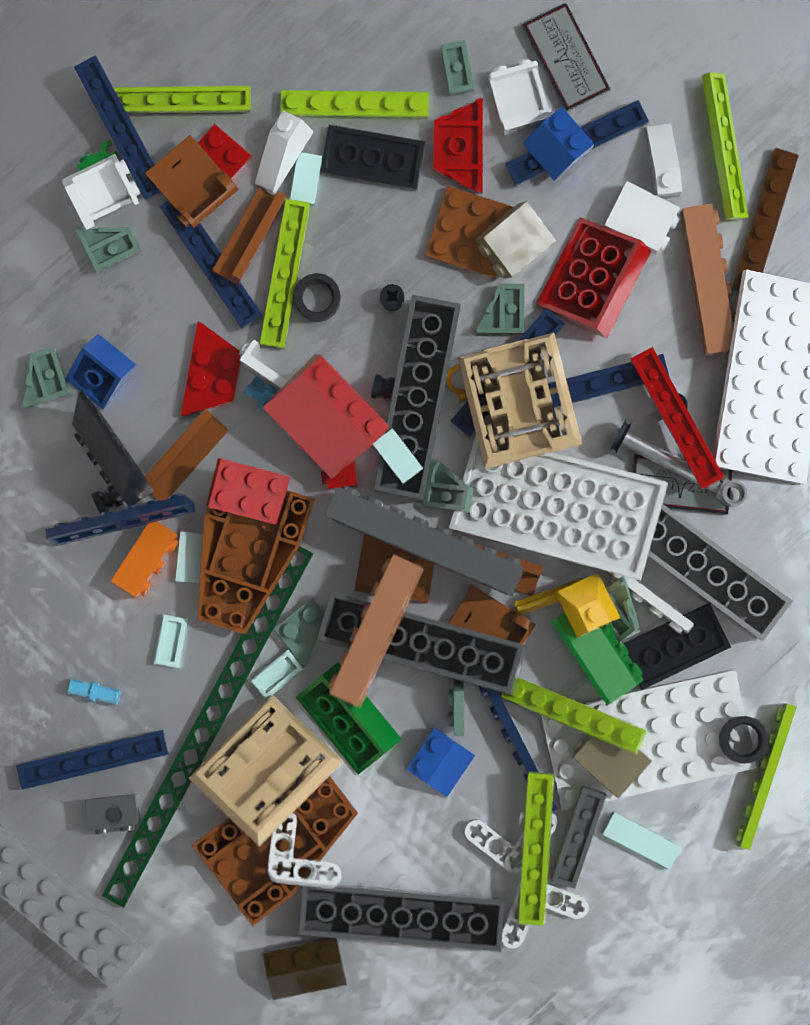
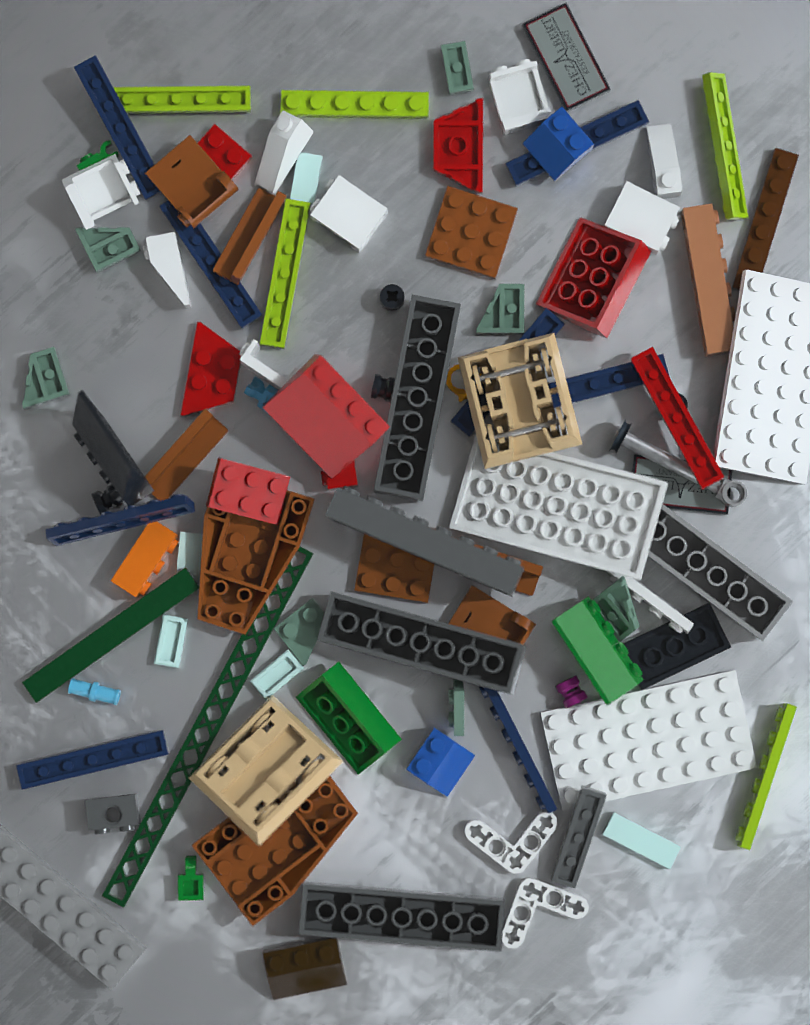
(100, 371): blue slope -> none
(111, 635): none -> dark green tile
(166, 259): none -> white slope
(190, 884): none -> green plate
(285, 858): white beam -> none
(312, 279): black tyre -> none
(348, 212): none -> white panel
(372, 157): black tile -> none
(376, 630): nougat brick -> none
(397, 456): light aqua tile -> none
(446, 490): sand green wing -> none
(514, 240): brick -> none
(536, 848): lime plate -> none
(540, 599): yellow axle -> none
(574, 696): none -> magenta wheel
(577, 716): lime plate -> none
(587, 605): yellow slope -> none
(610, 764): dark tan brick -> none
(762, 739): black tyre -> none

